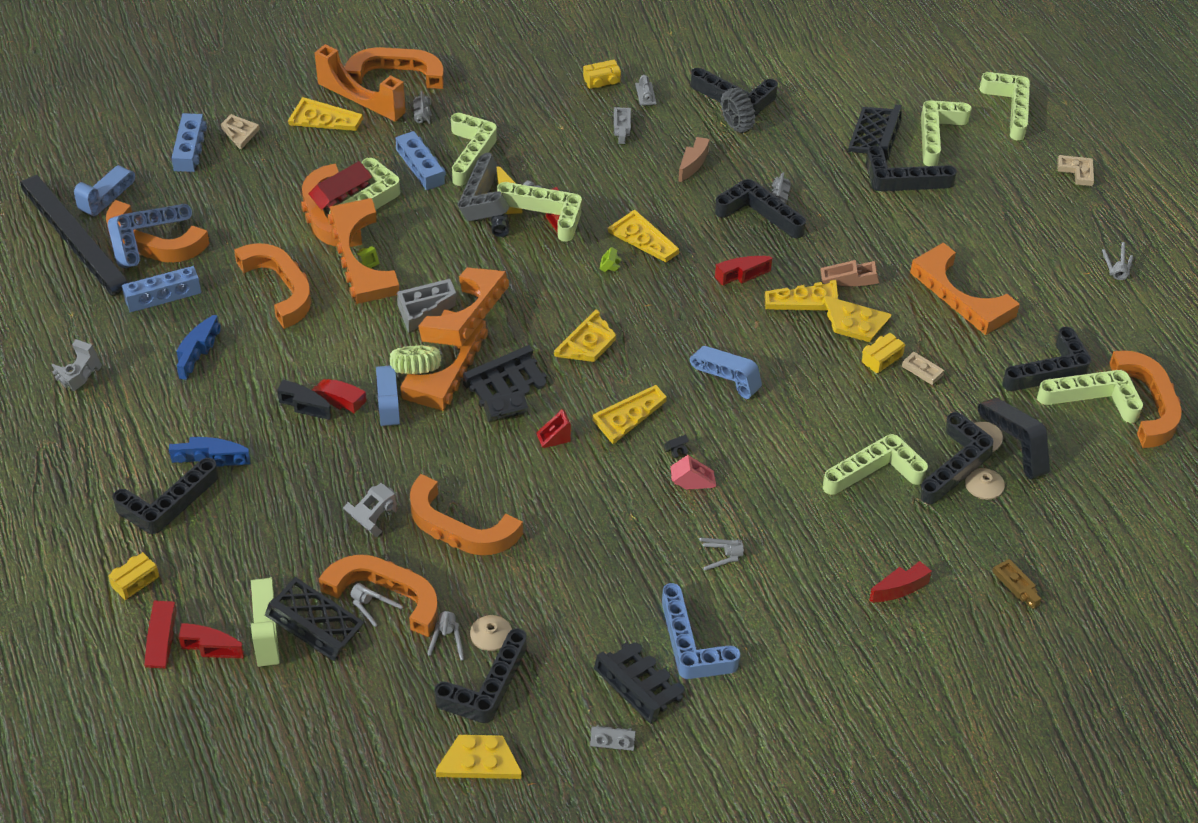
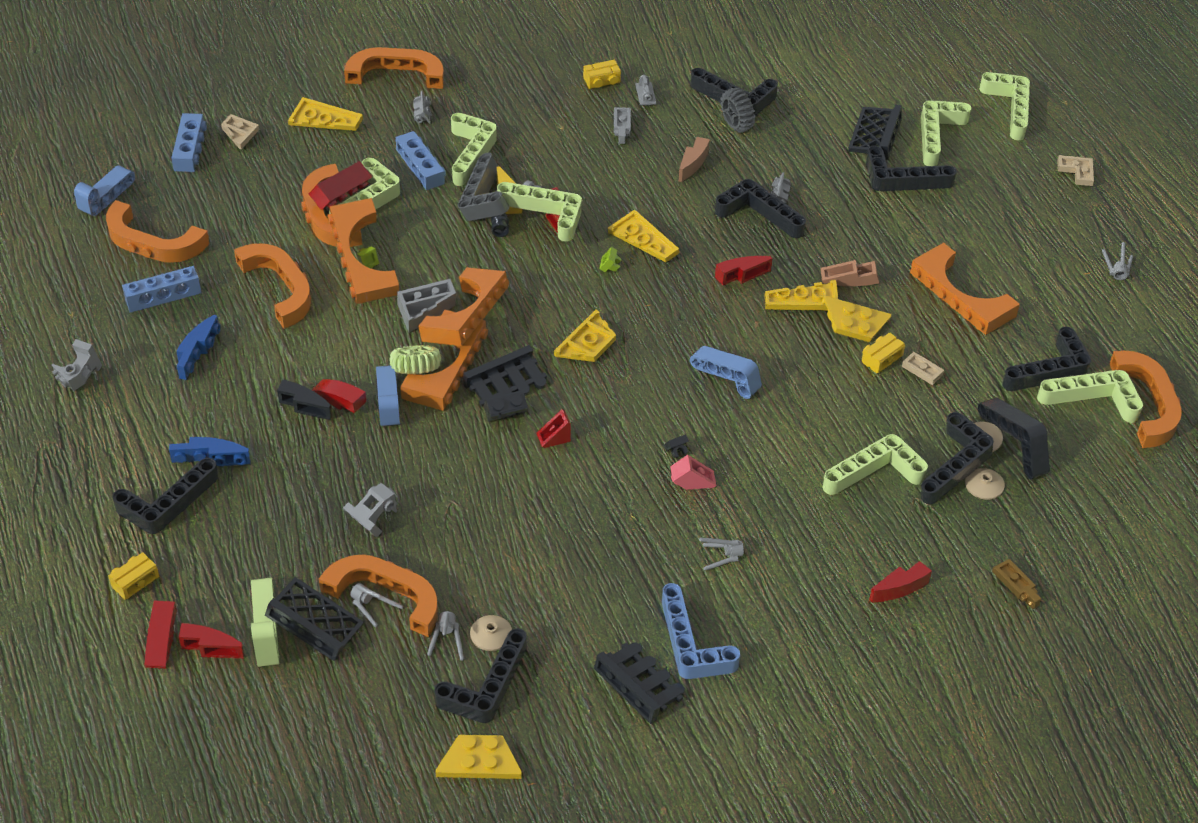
(73, 234): black beam -> none
(142, 219): medium blue beam -> none
(333, 76): orange arch -> none
(455, 533): orange arch -> none
(612, 738): light grey hinge -> none
(628, 413): yellow wing -> none

